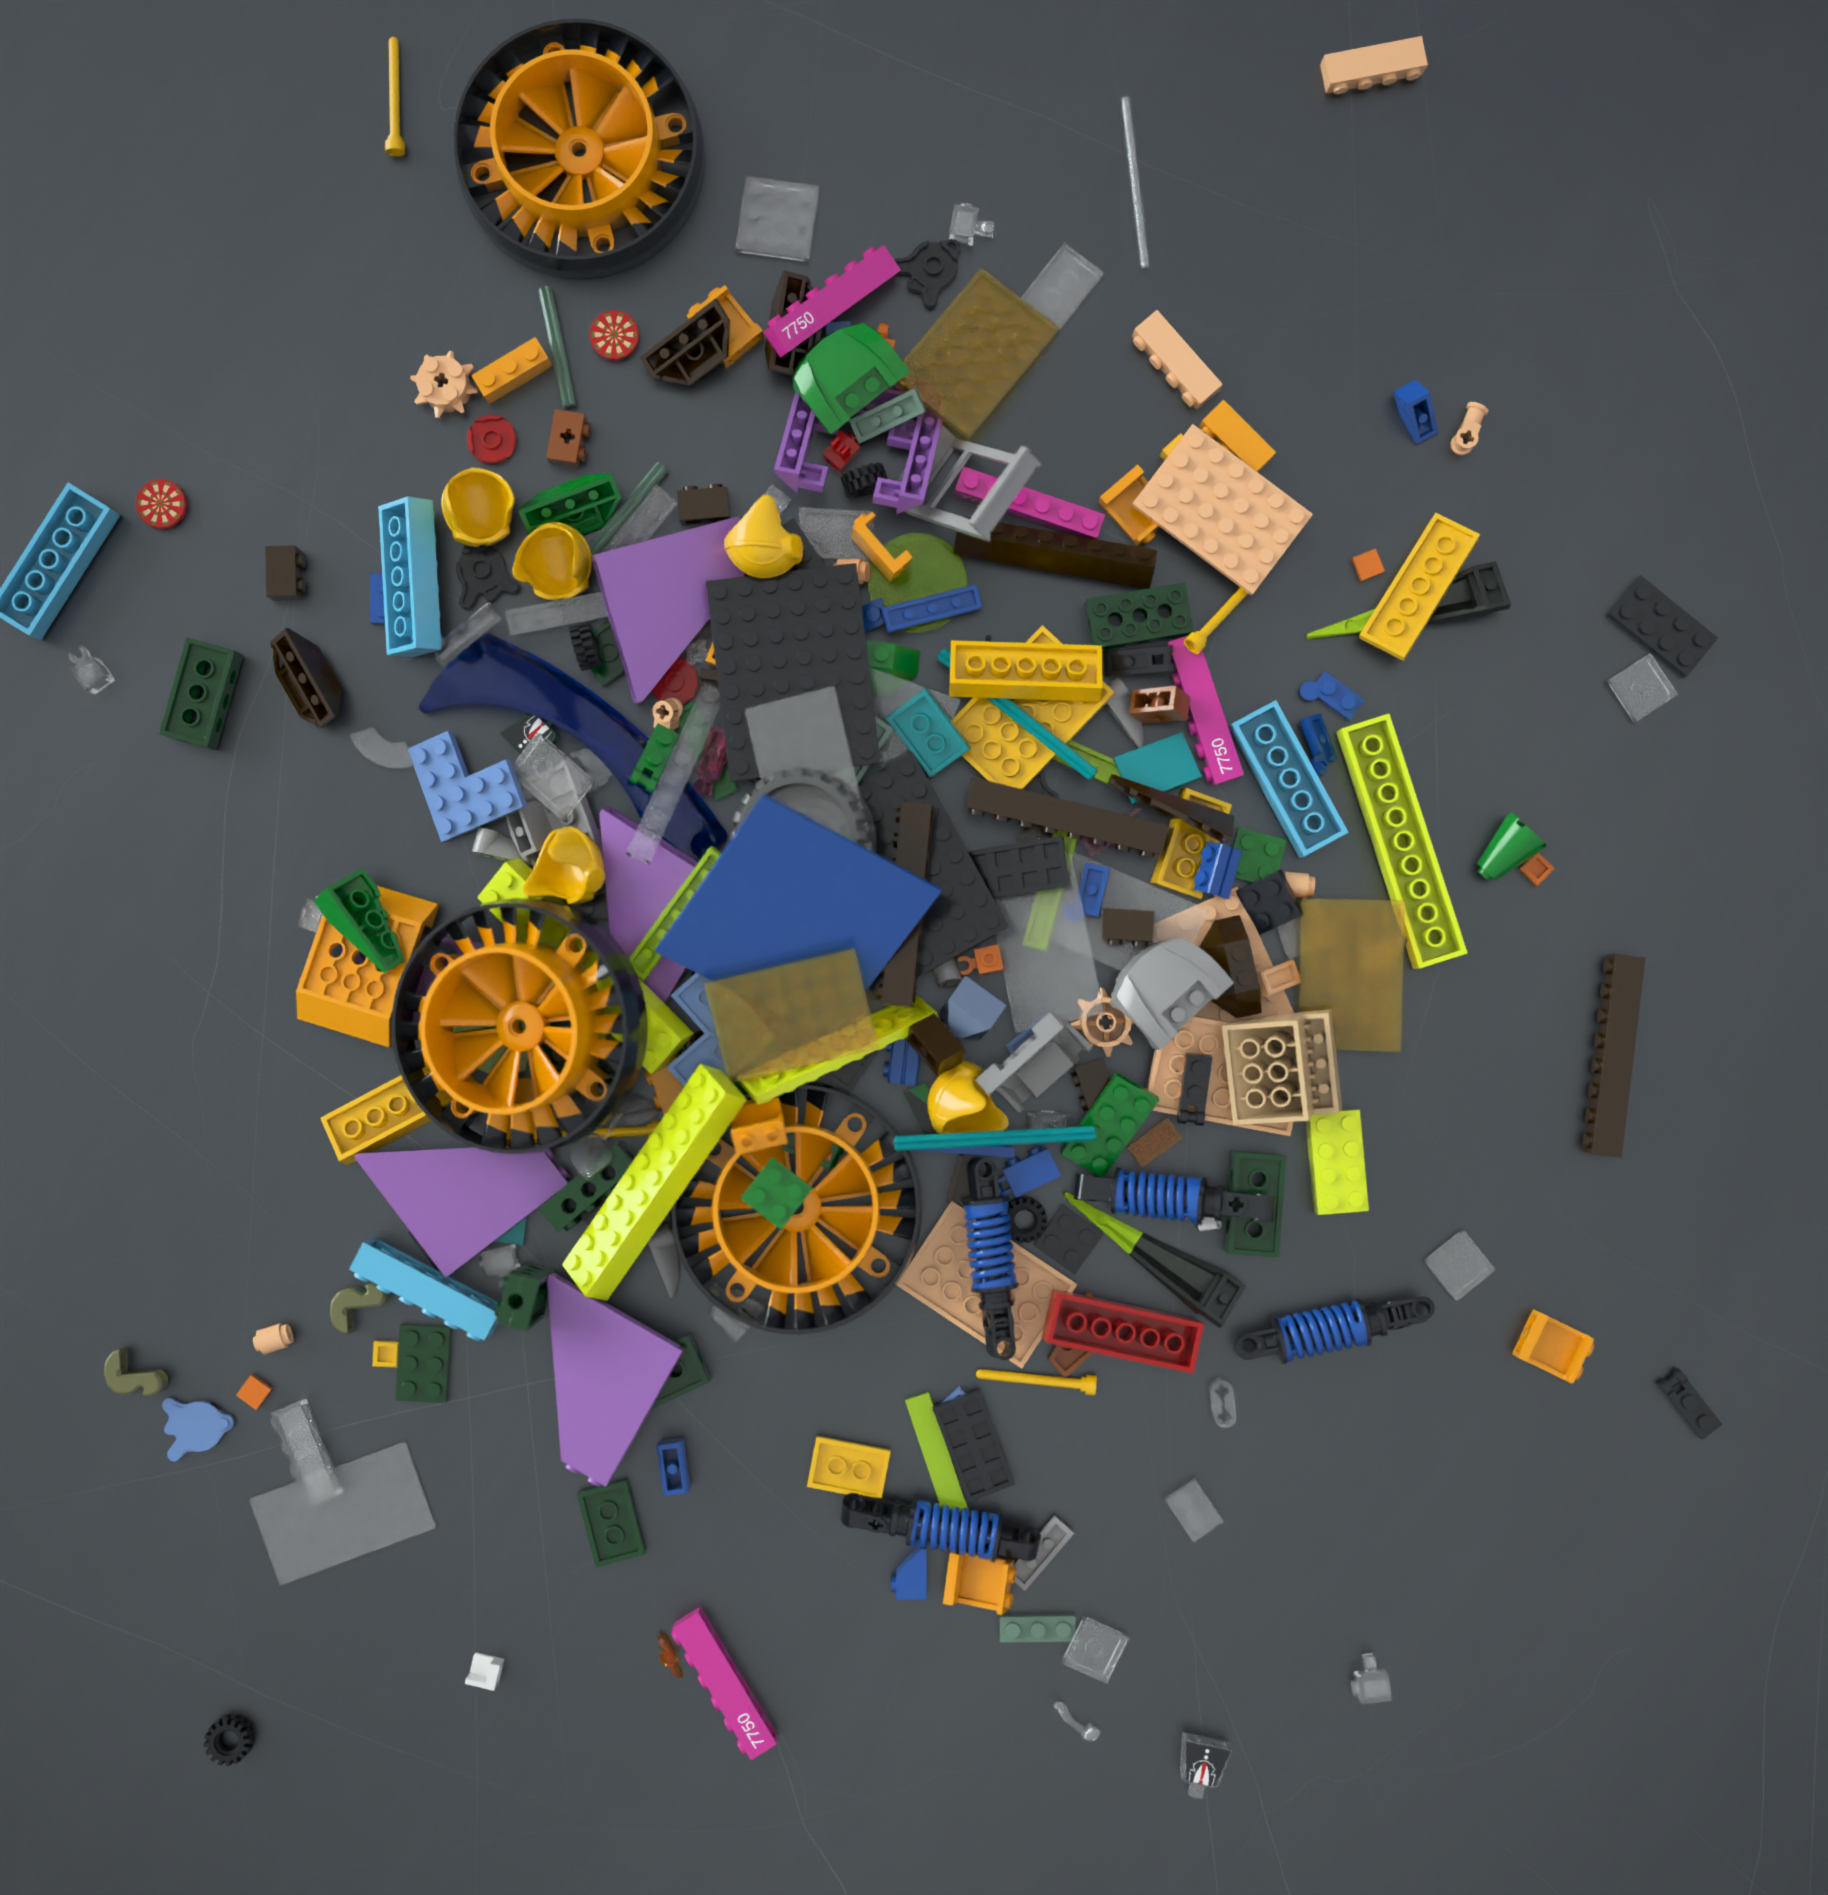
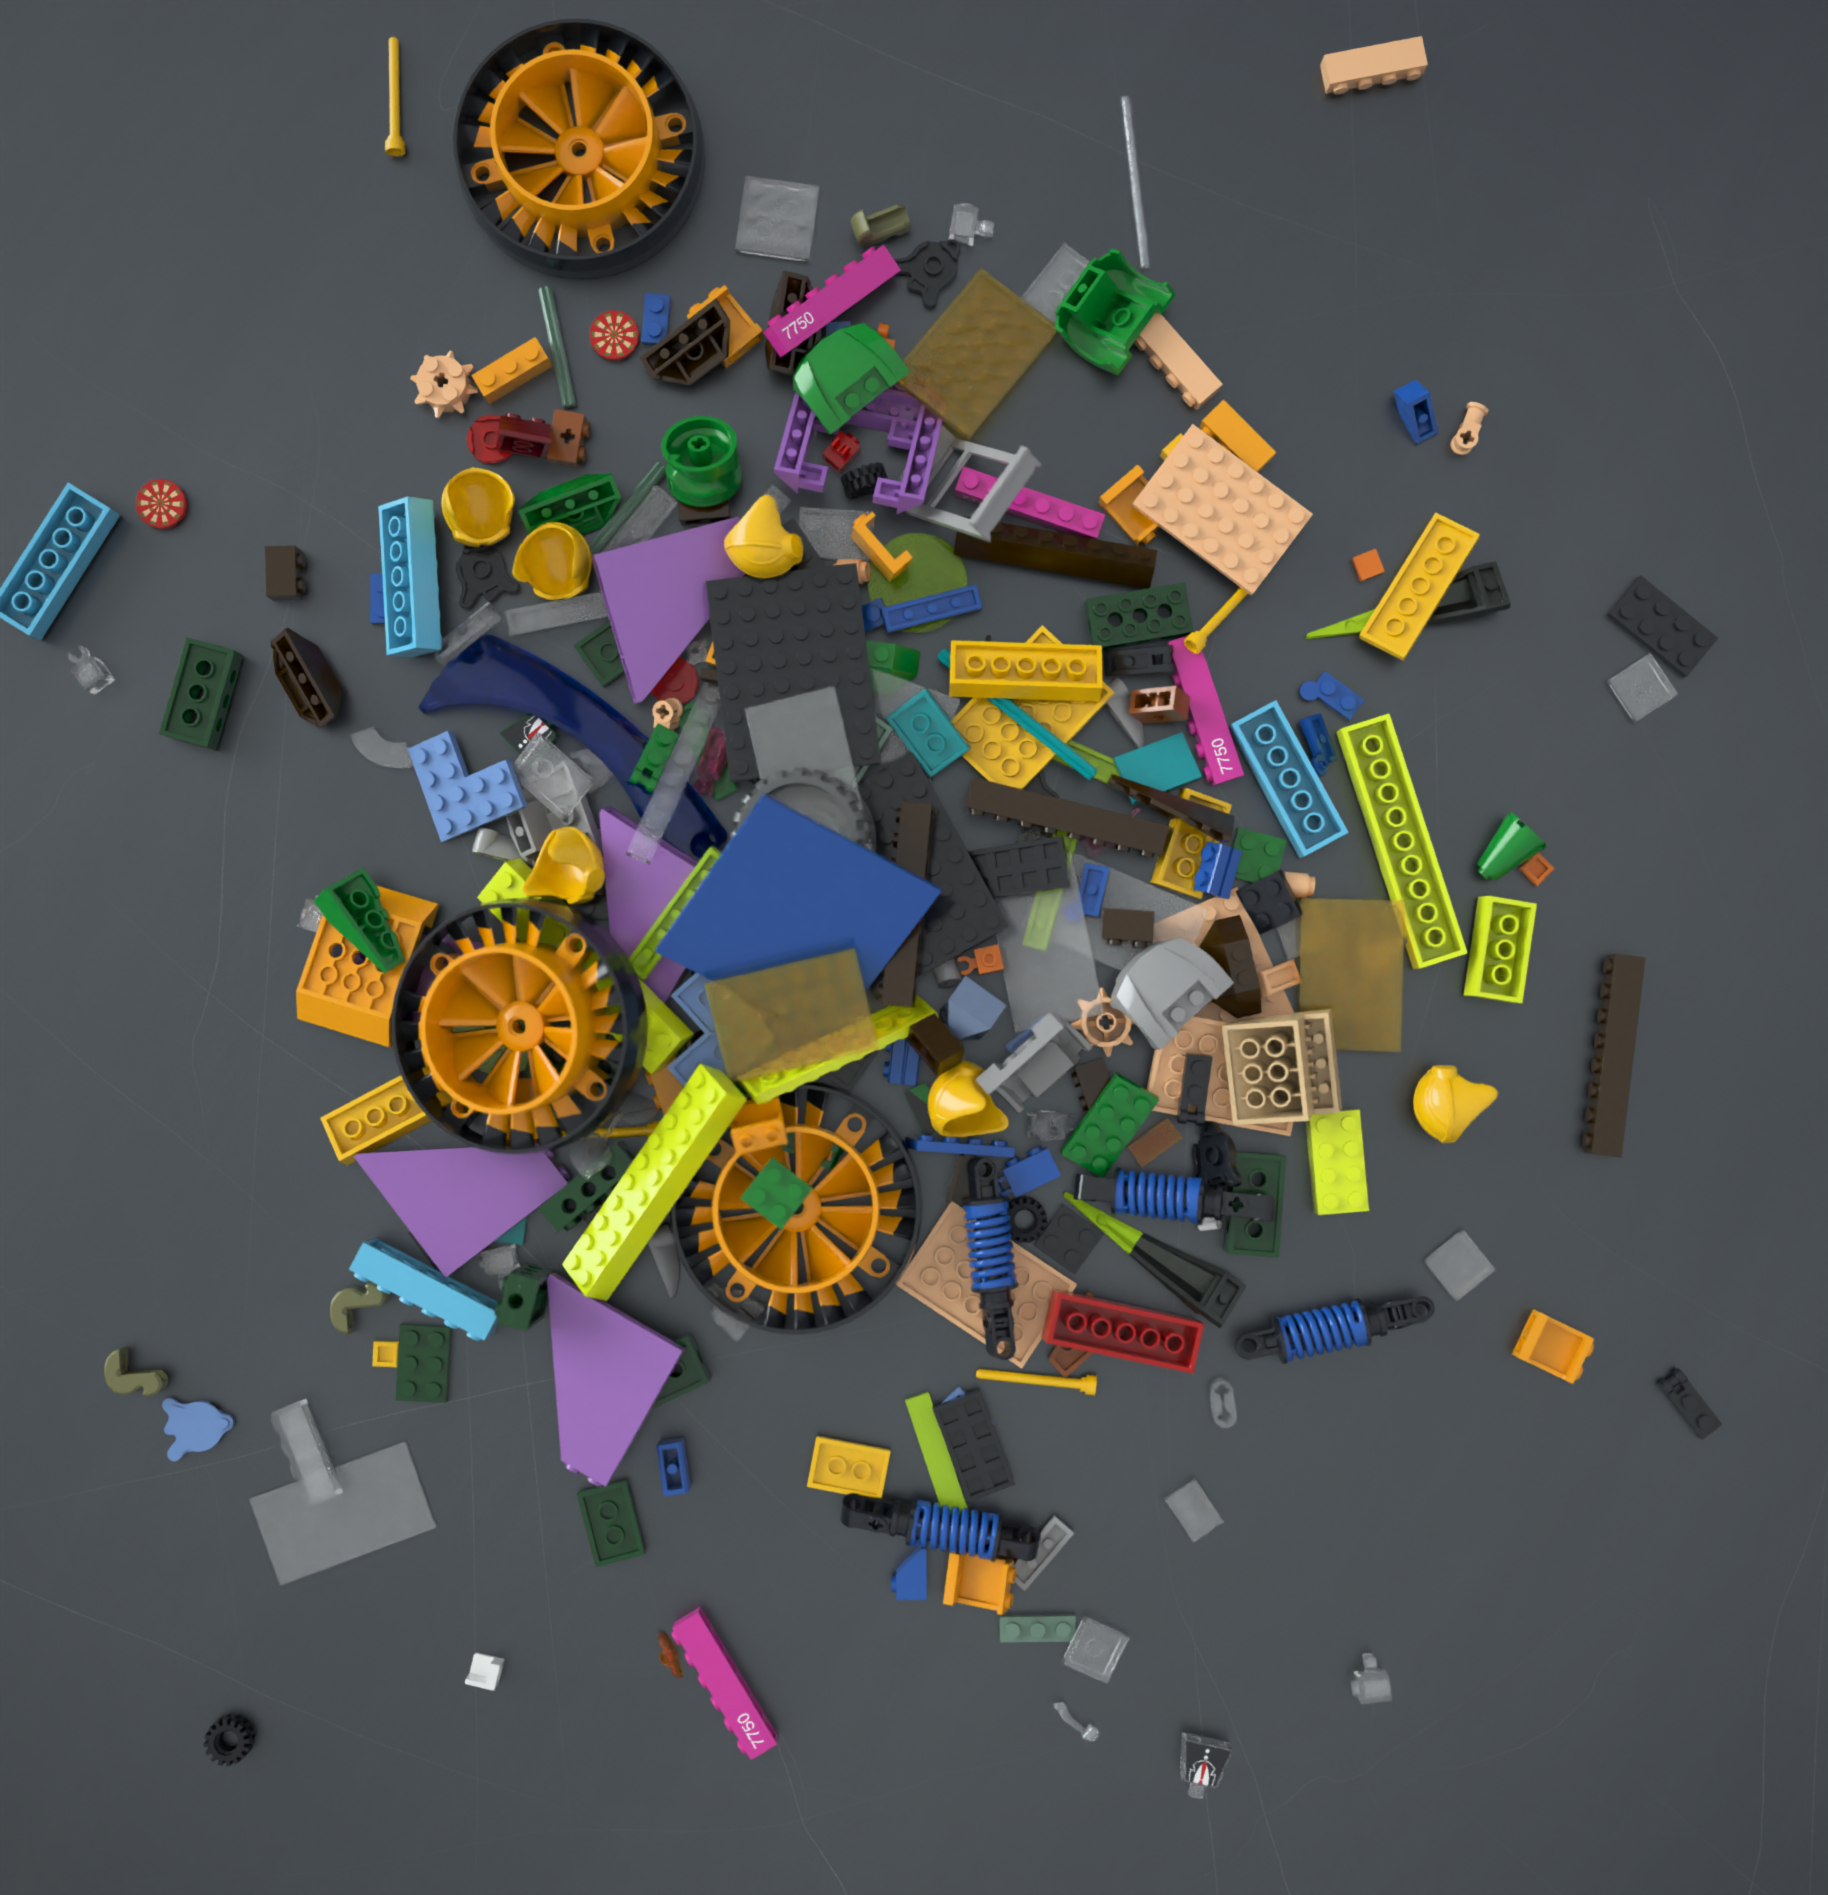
(254, 1391): orange tile -> none
(273, 1338): light nougat brick -> none
(523, 436): none -> dark red slope
(585, 646): black tyre -> none
(655, 318): none -> blue plate
(701, 461): none -> green piece
(880, 225): none -> olive animal
(887, 415): sand green plate -> none
(994, 1138): teal axle -> none
(1109, 310): none -> green piece
(1216, 1157): none -> black tile
(1448, 1102): none -> yellow piece
(1500, 949): none -> neon yellow brick

